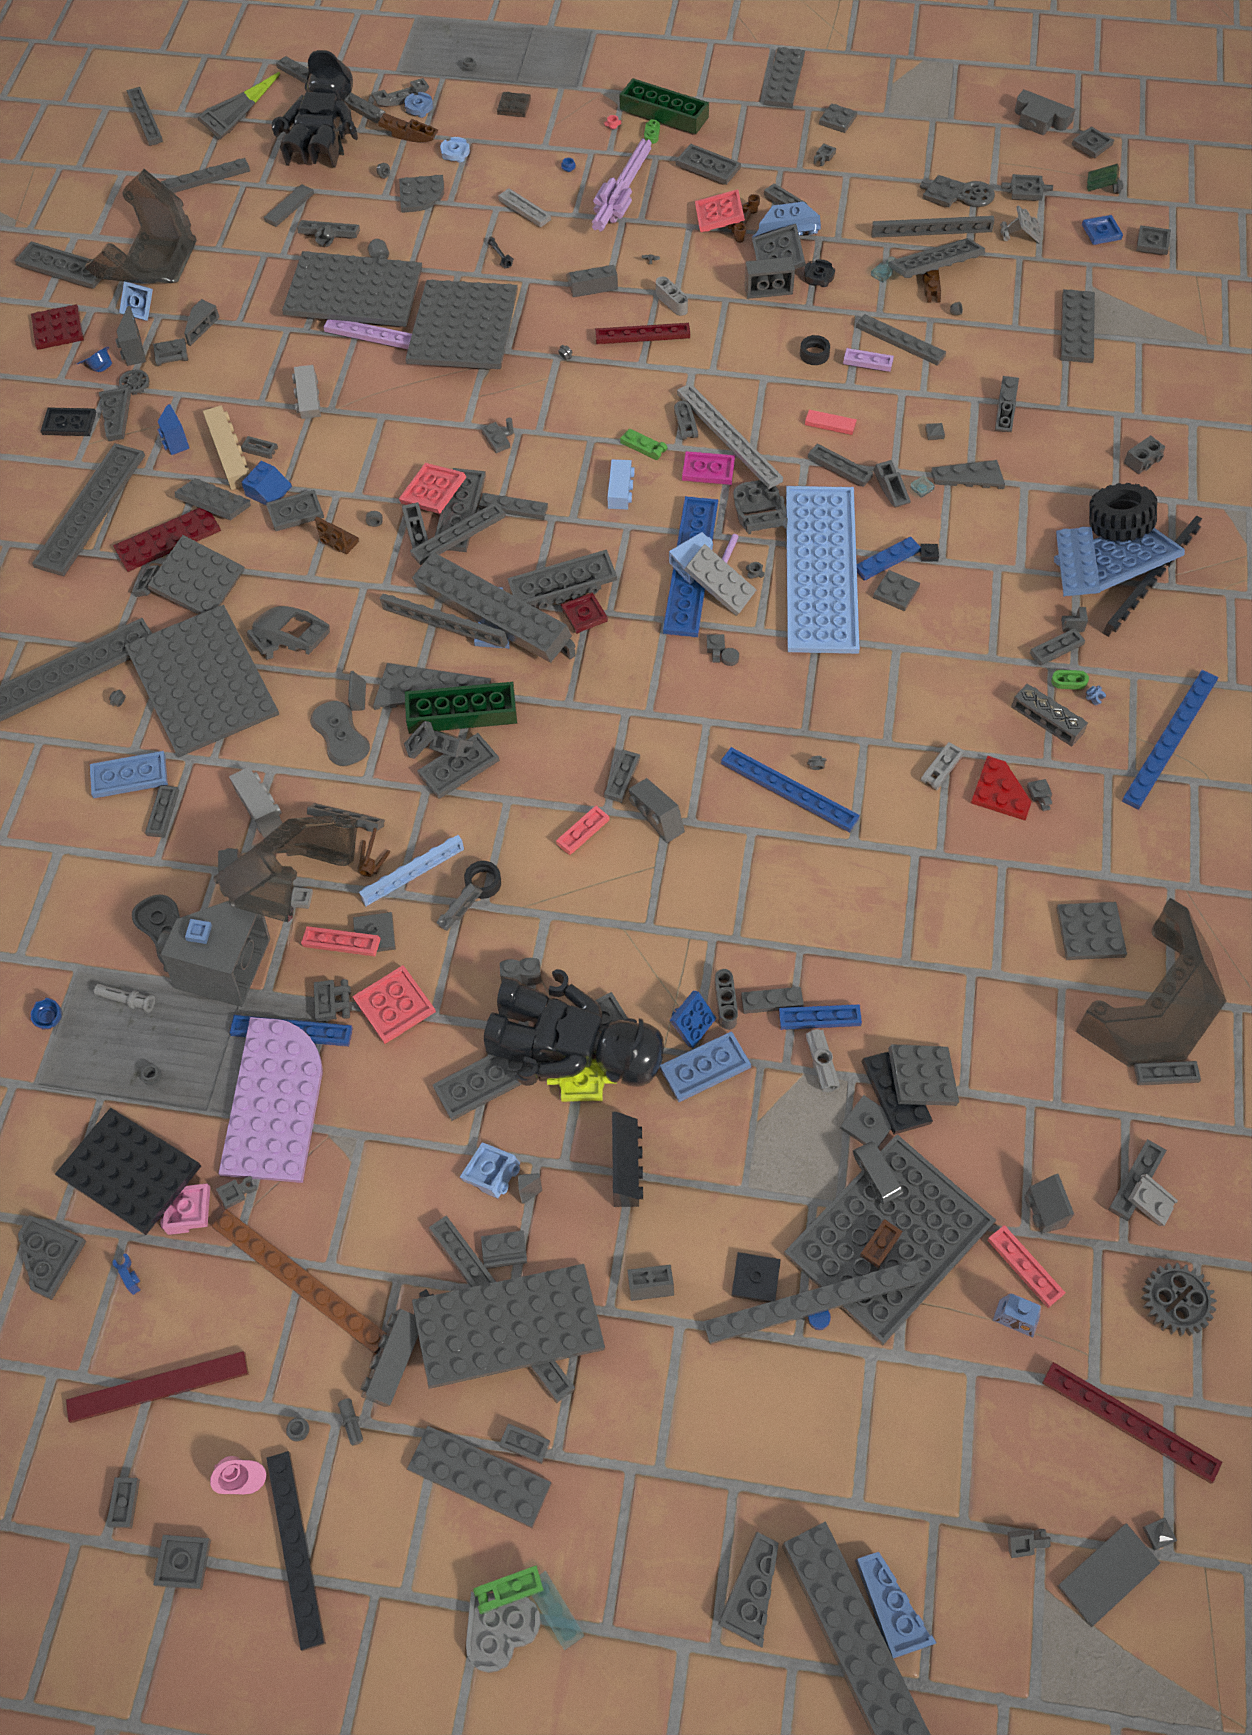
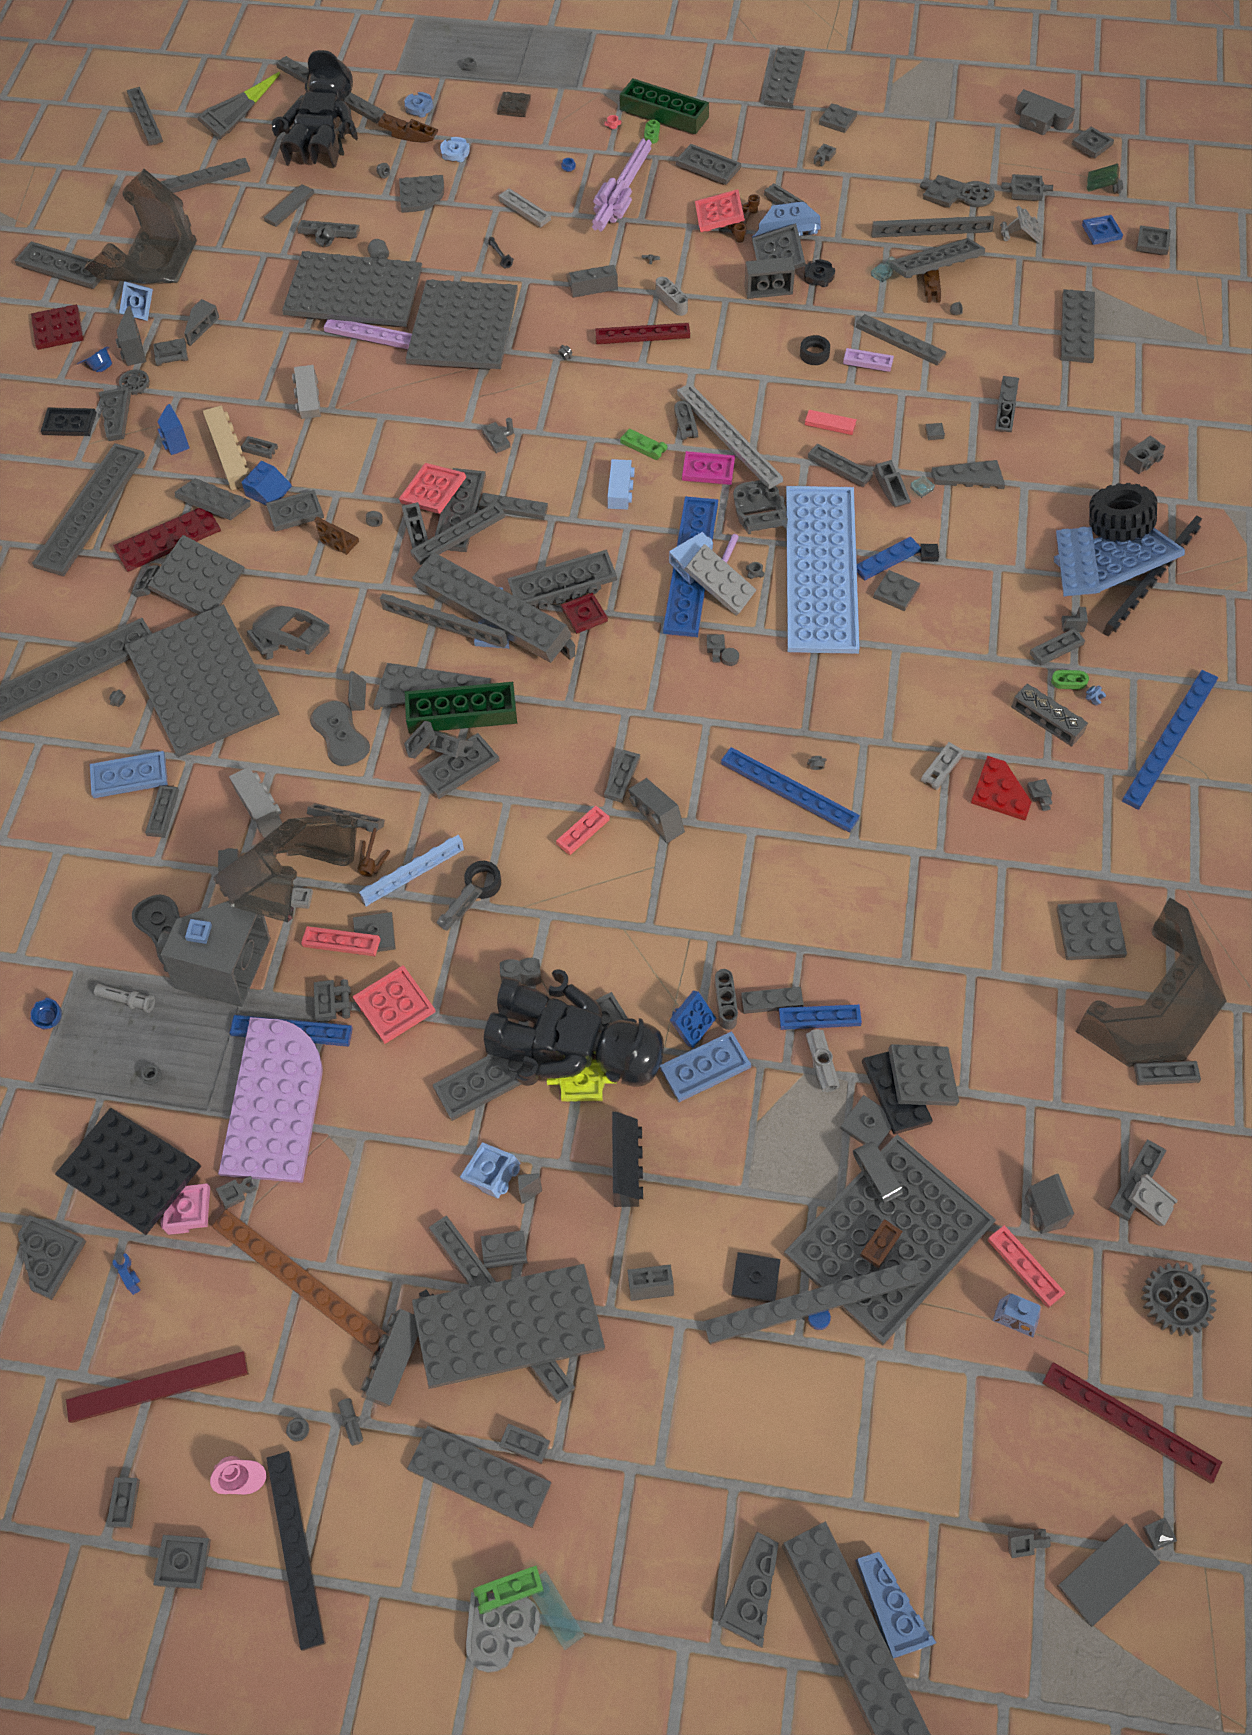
(398, 97): dark grey slope -> none

